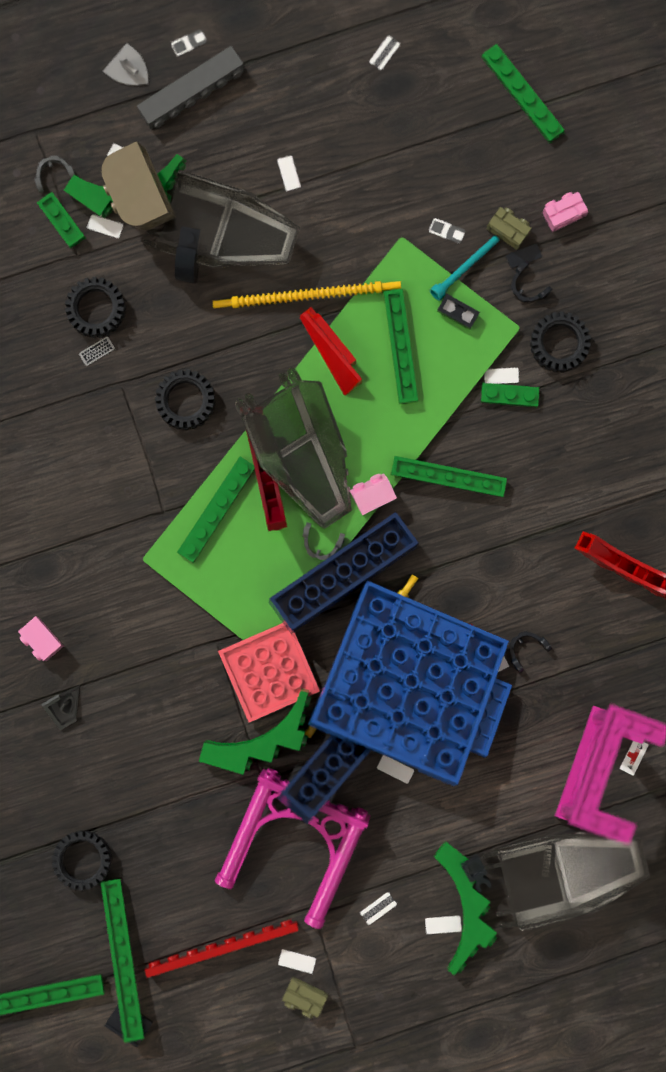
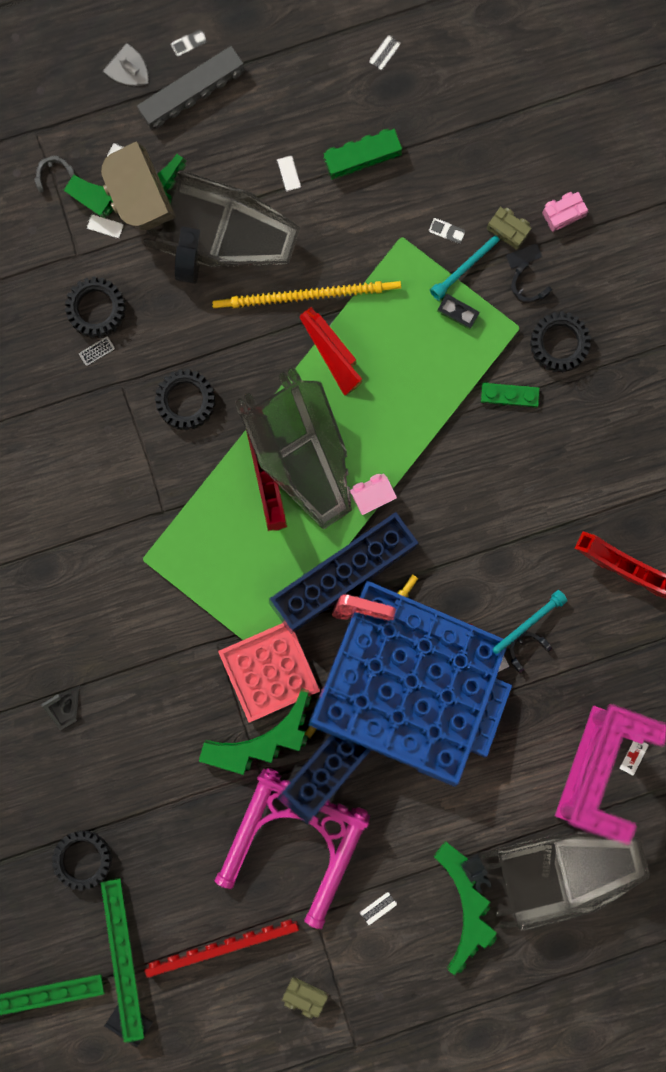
(40, 639): bright pink brick -> none
(61, 220): green plate -> none
(216, 509): green plate -> none
(297, 961): white sticker -> none
(306, 530): dark grey piece -> none
(349, 604): none -> coral beam
(362, 154): none -> green brick
(395, 769): white sticker -> none
(400, 346): green plate -> none
(443, 924): white sticker -> none
(448, 476): green plate -> none
(503, 375): white sticker -> none
(522, 93): green plate -> none
(557, 599): none -> teal piece

